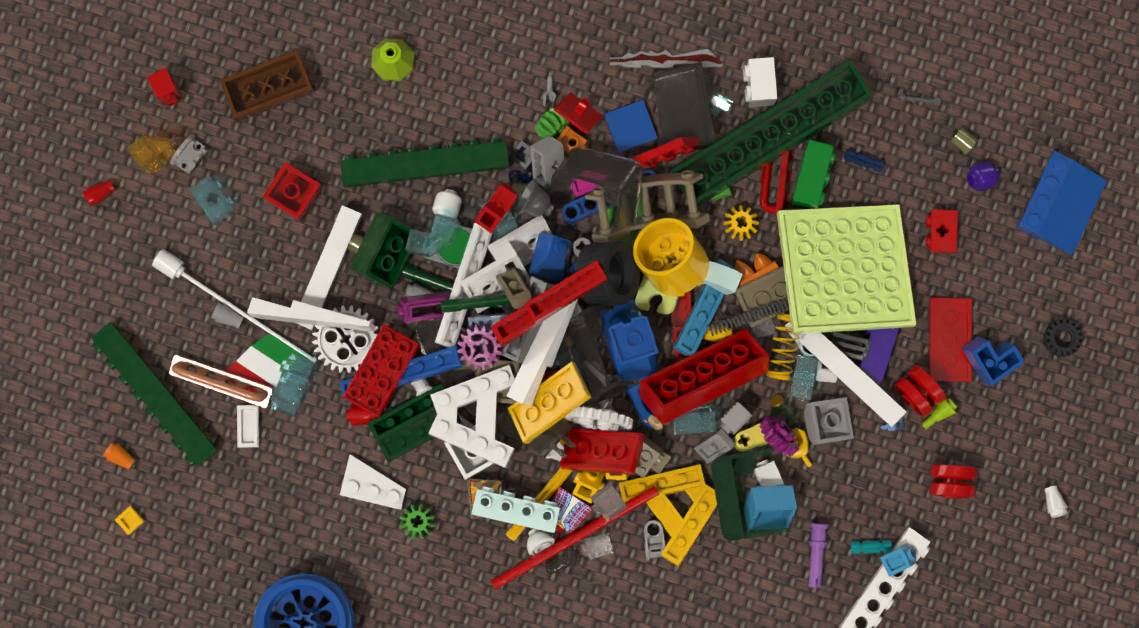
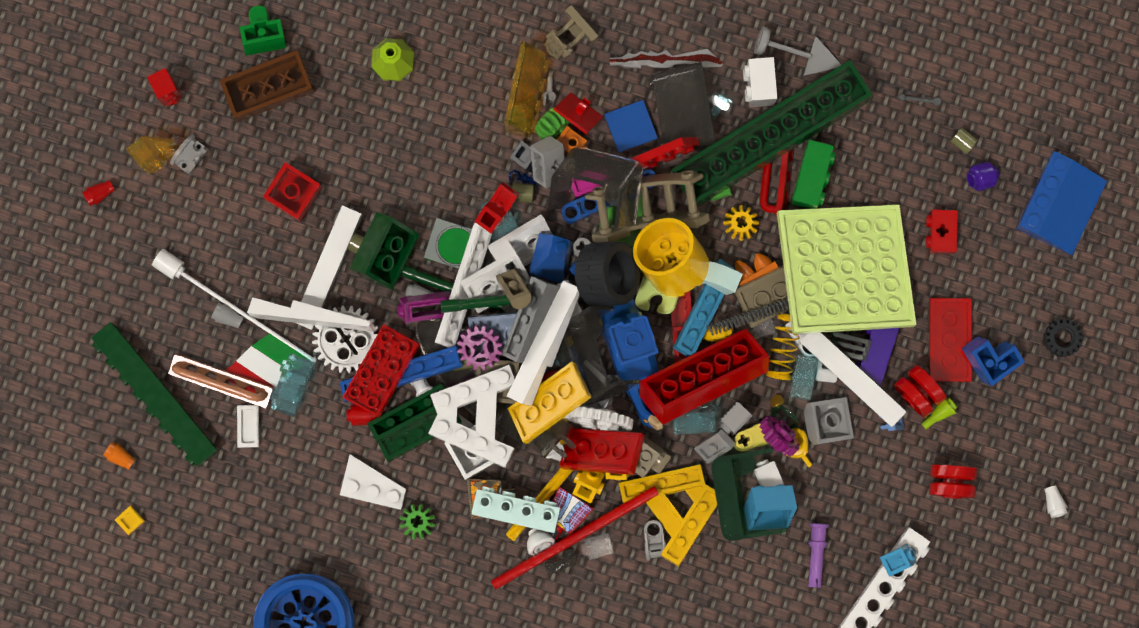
(202, 193): clear light blue brick -> none
(262, 33): none -> green brick
(424, 164): dark green brick -> none
(441, 236): clear light blue brick -> none
(447, 203): white head -> none
(525, 91): none -> clear yellow slope
(534, 201): dark grey hat -> none
(548, 303): red slope -> none
(577, 27): none -> dark tan tile
(607, 502): clear brick -> none
(819, 58): none -> light grey piece
(863, 160): dark blue axle -> none
(870, 547): teal axle -> none

